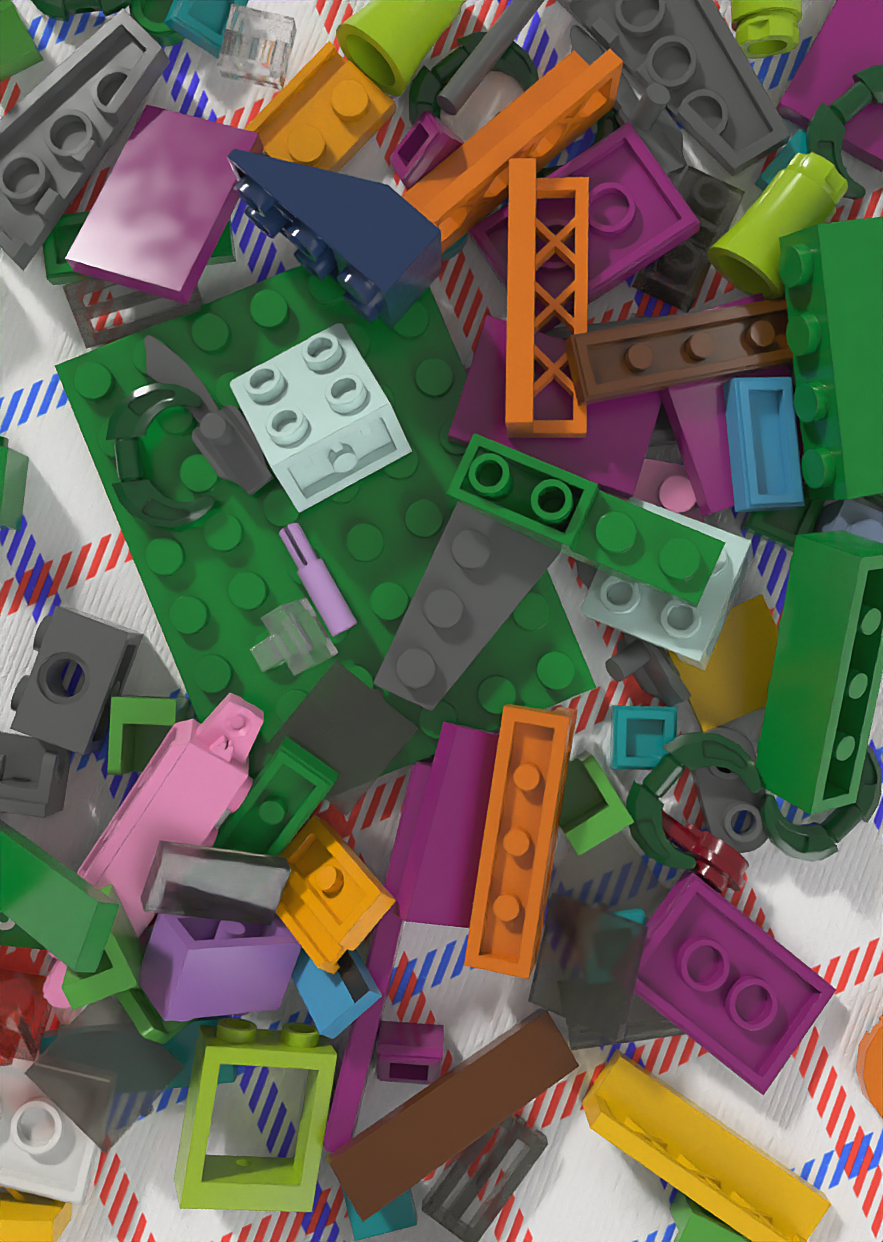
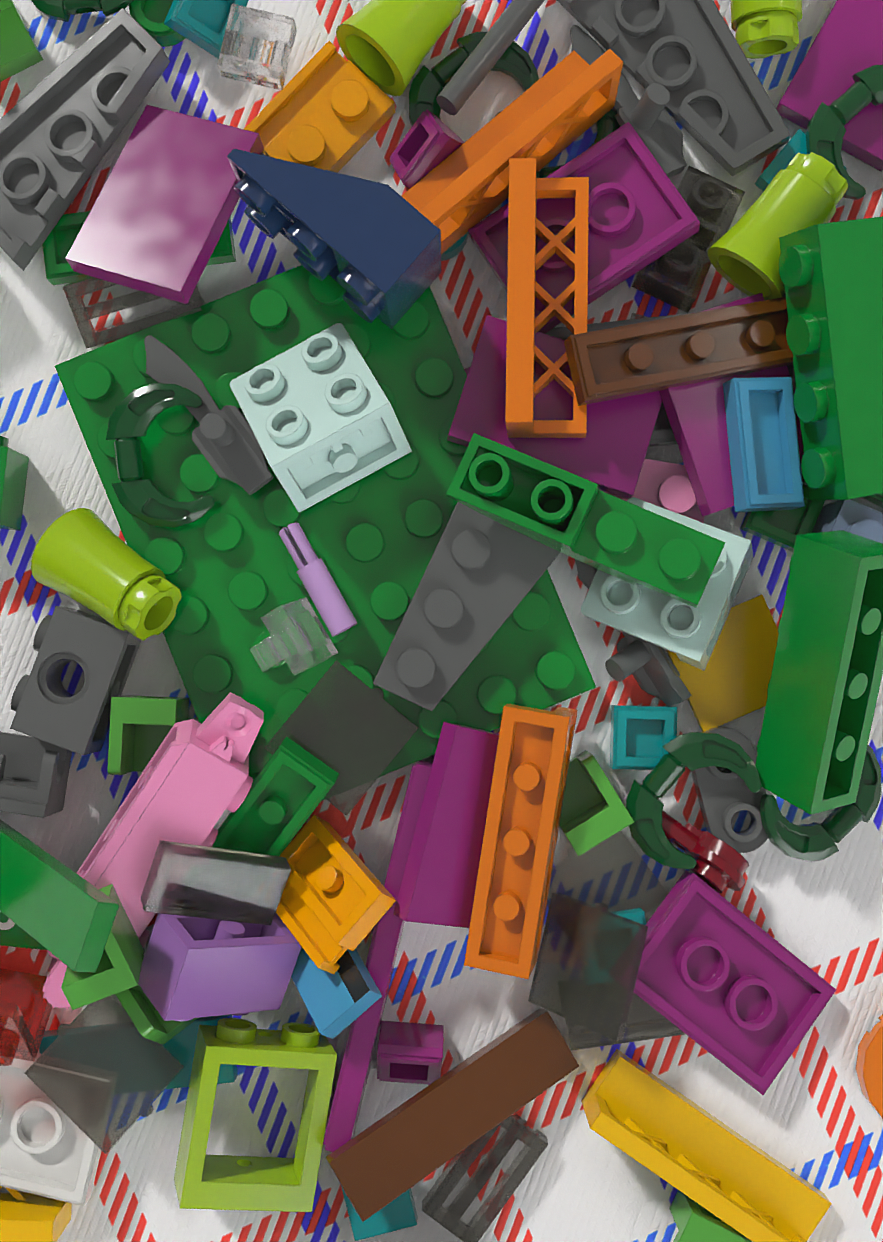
(104, 574): none -> lime plant

